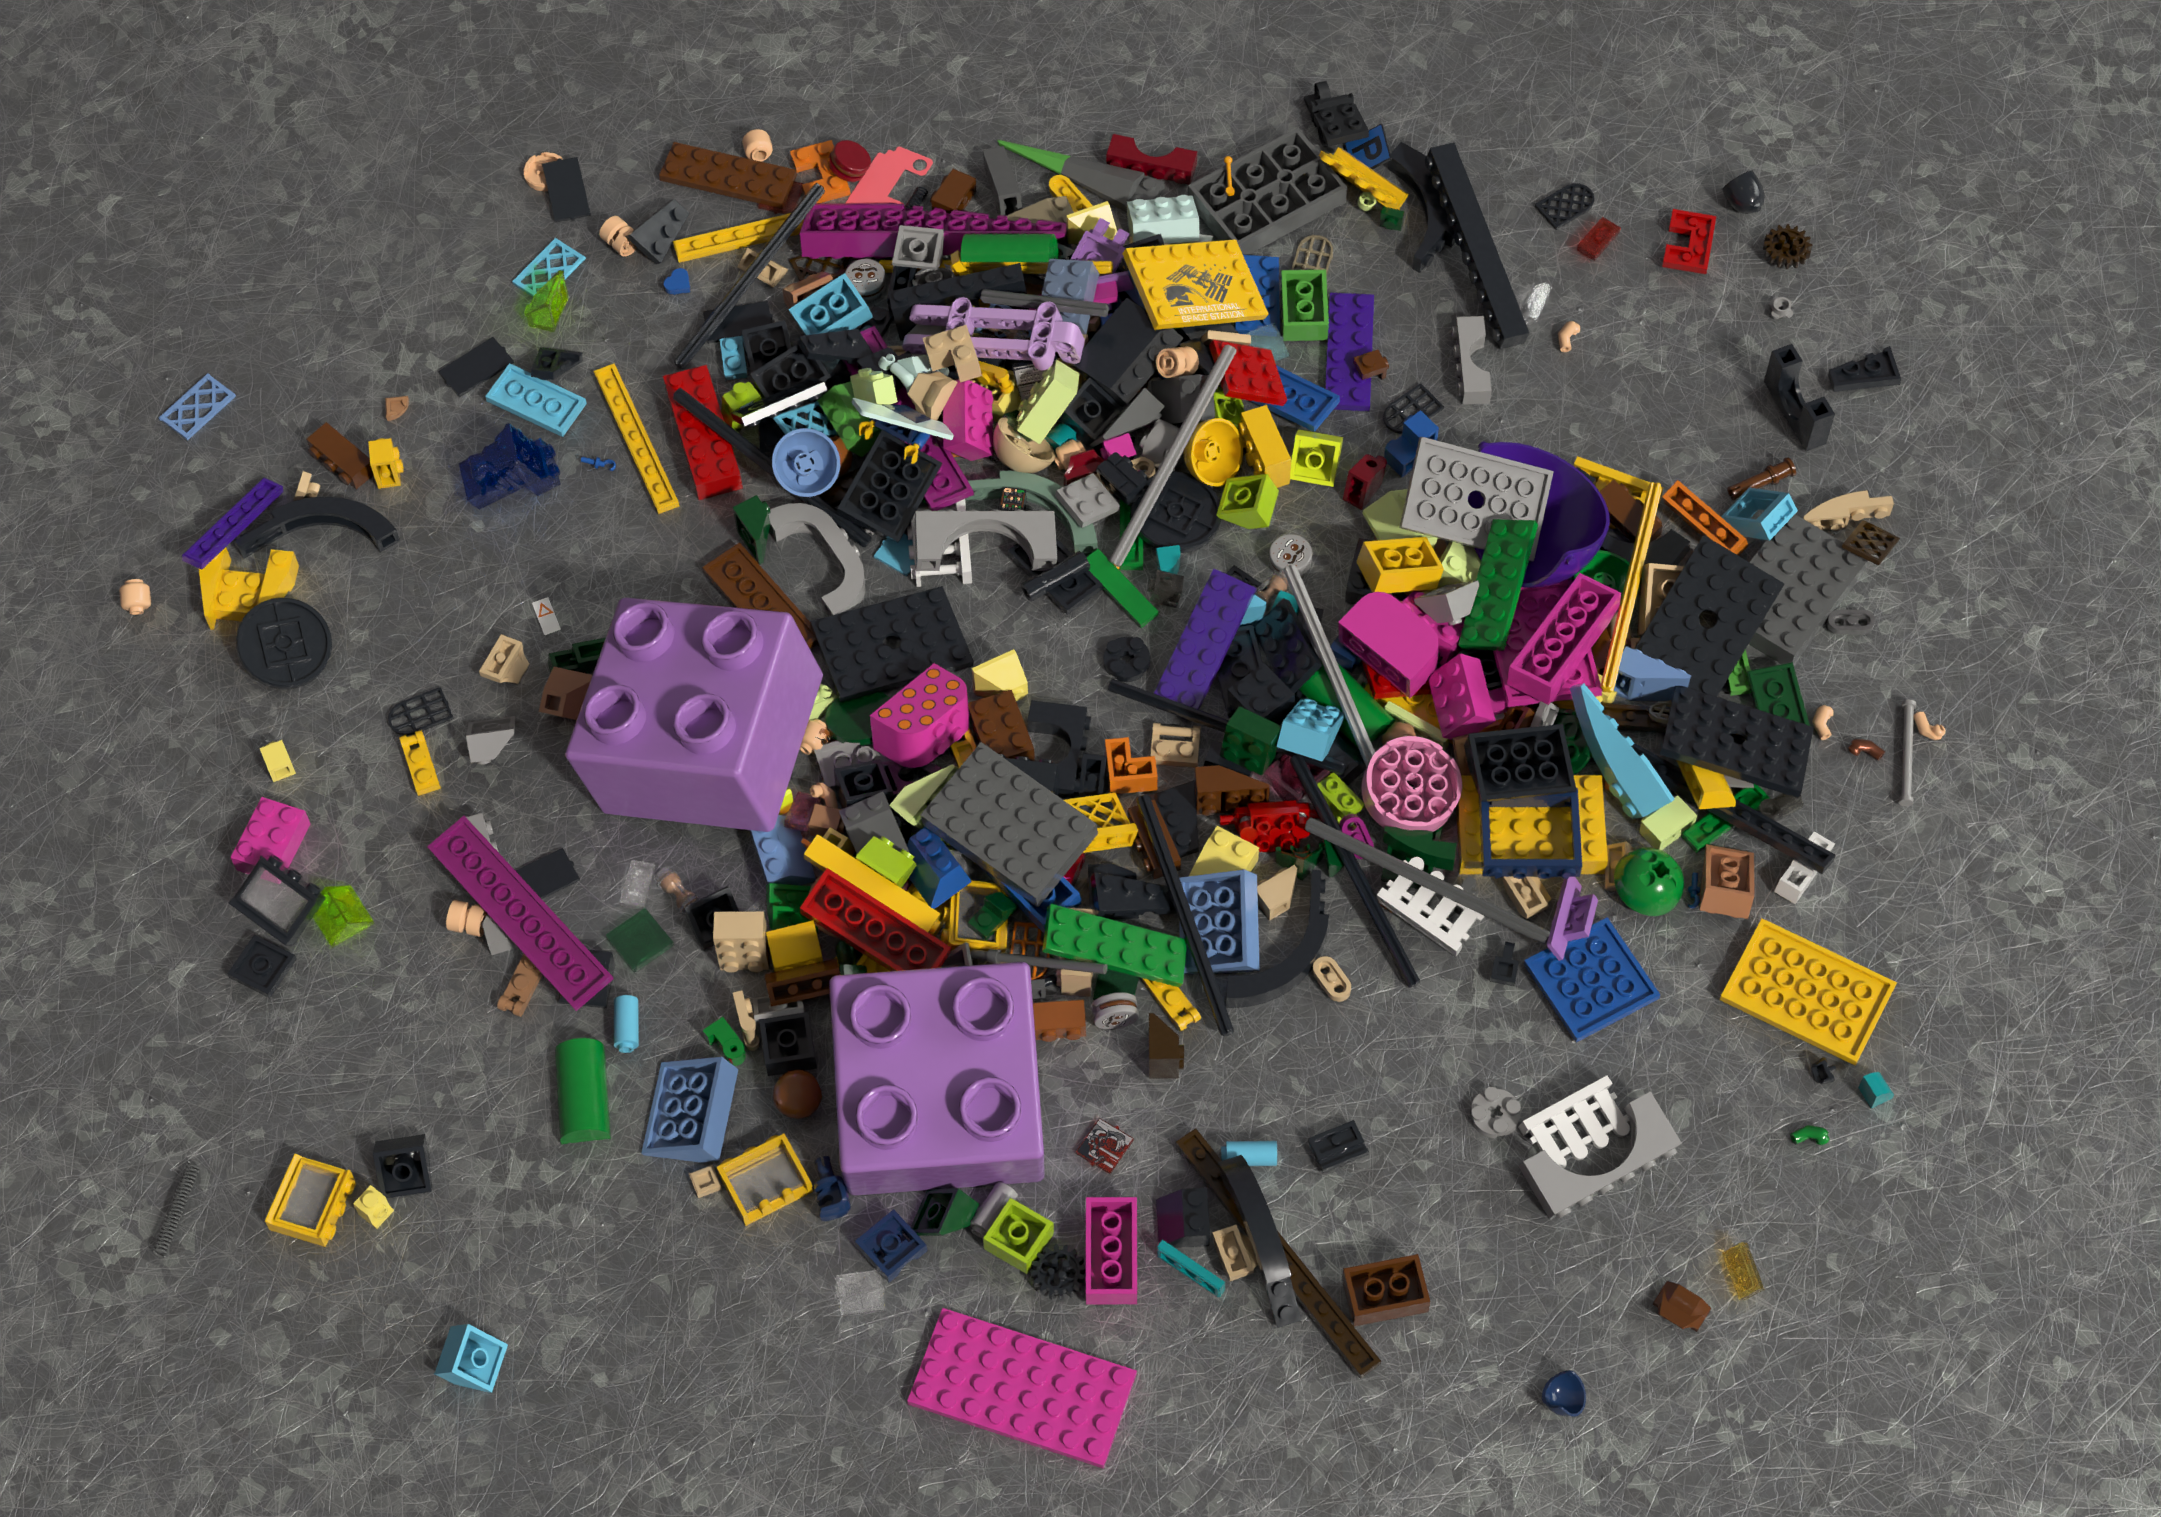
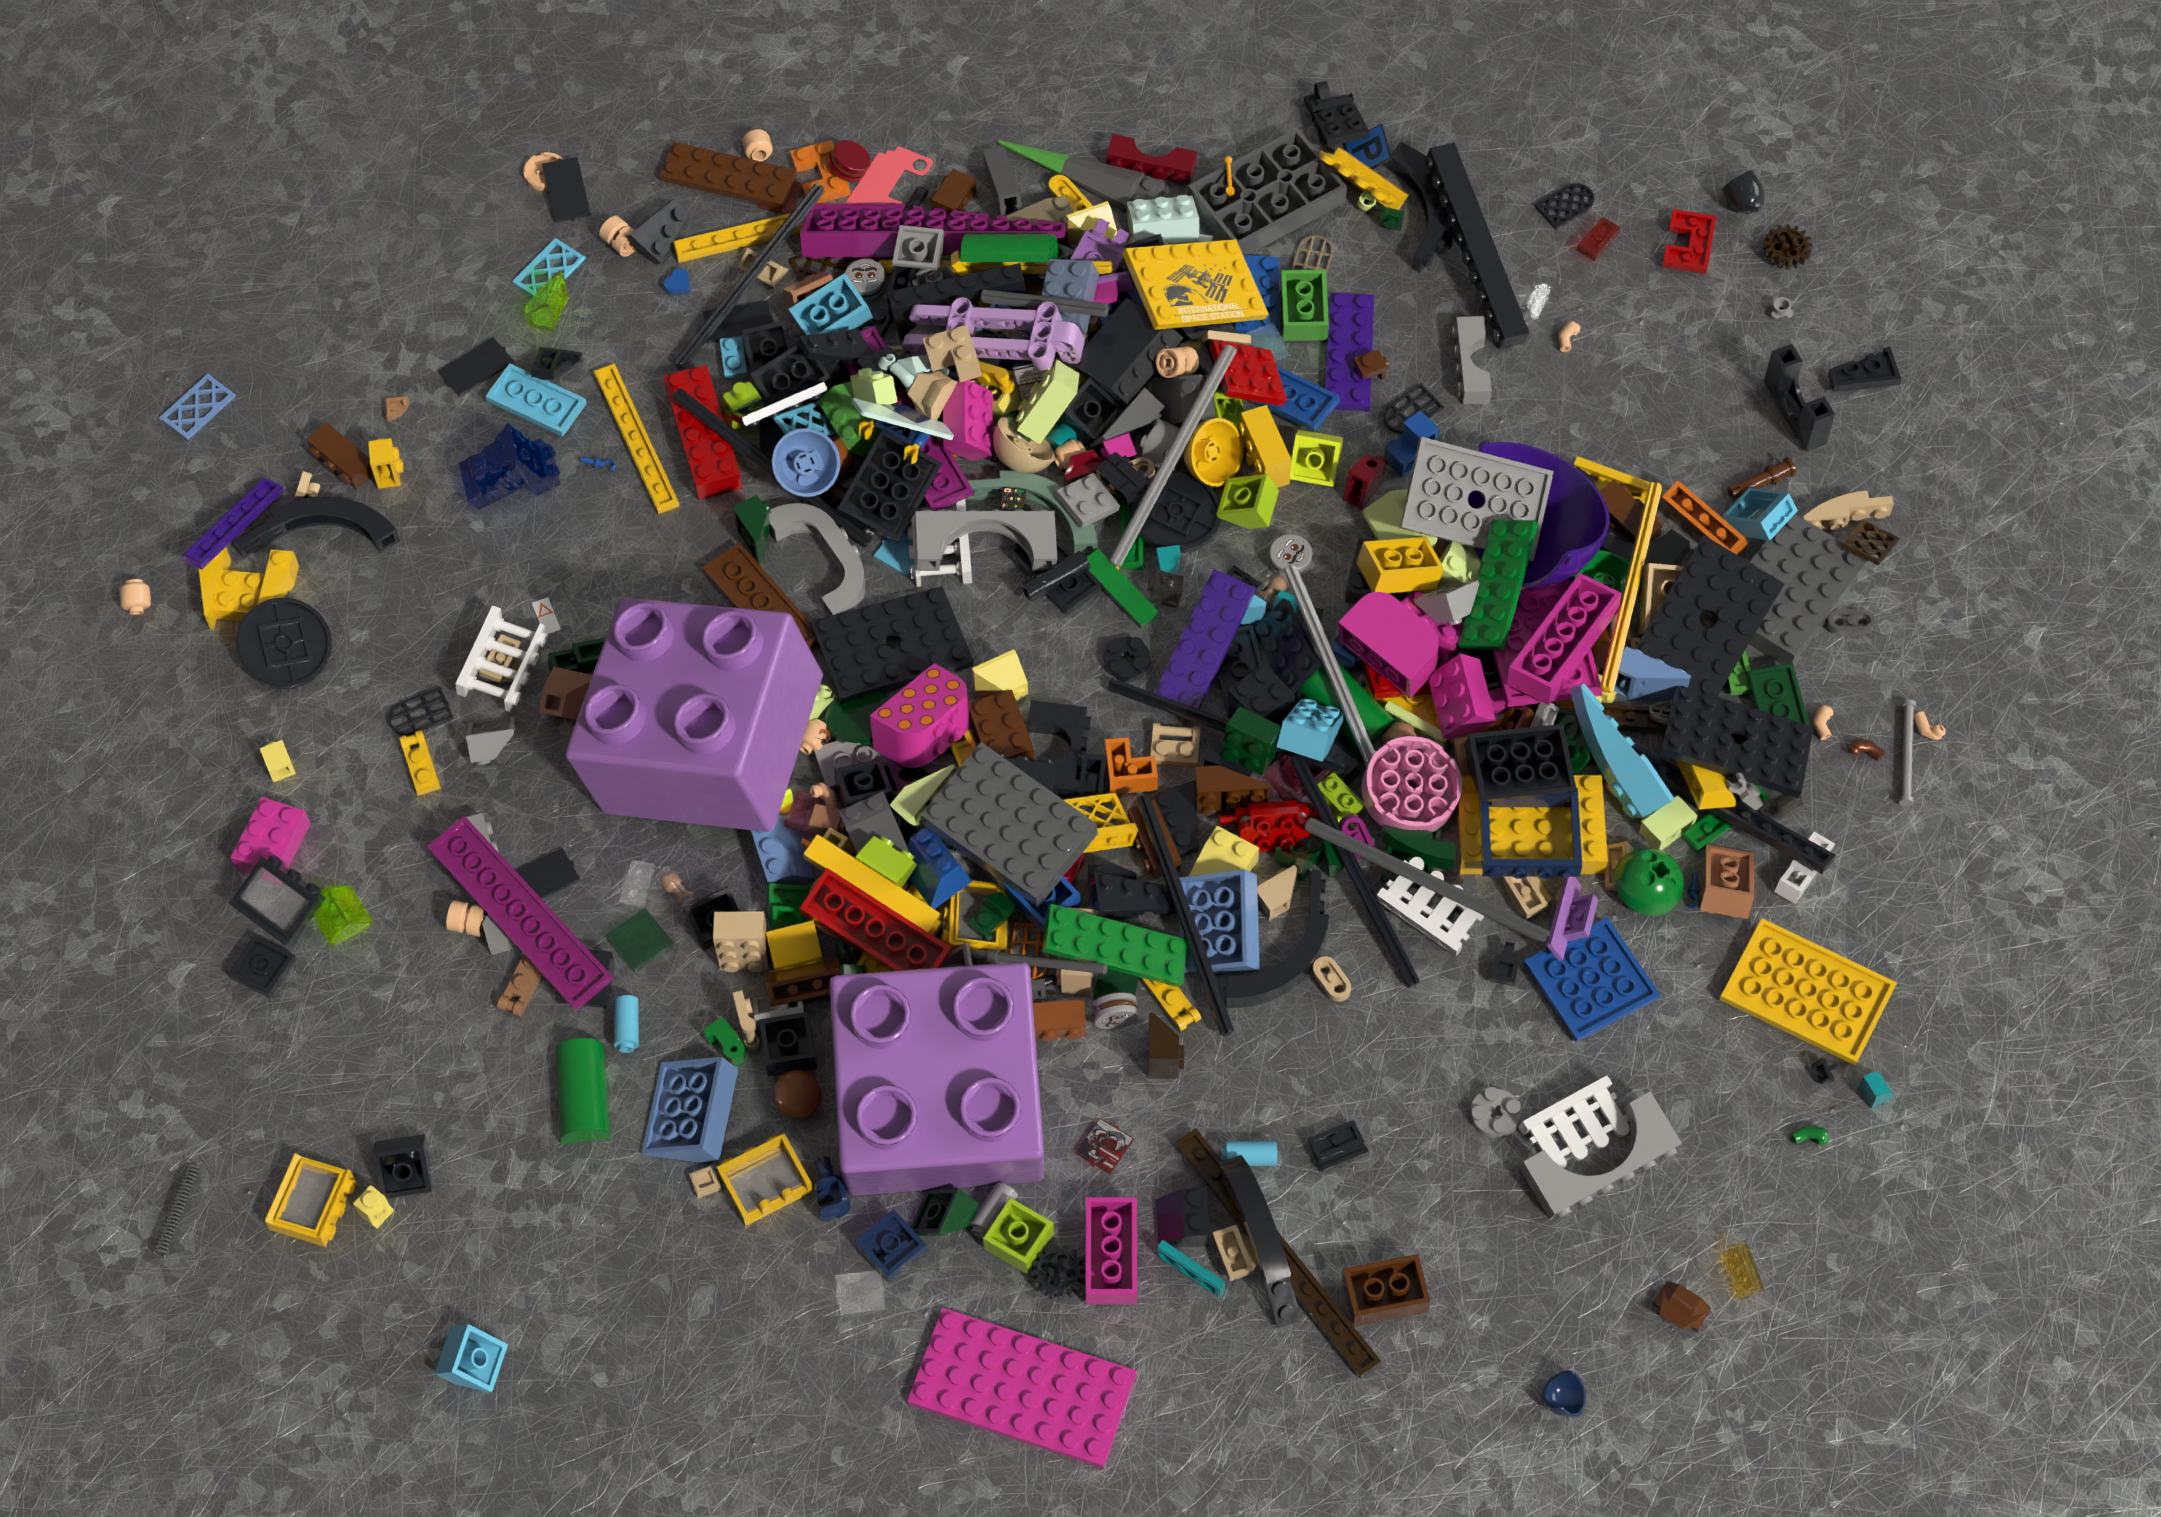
(486, 642): none -> white fence
(1748, 792): none -> light grey plate

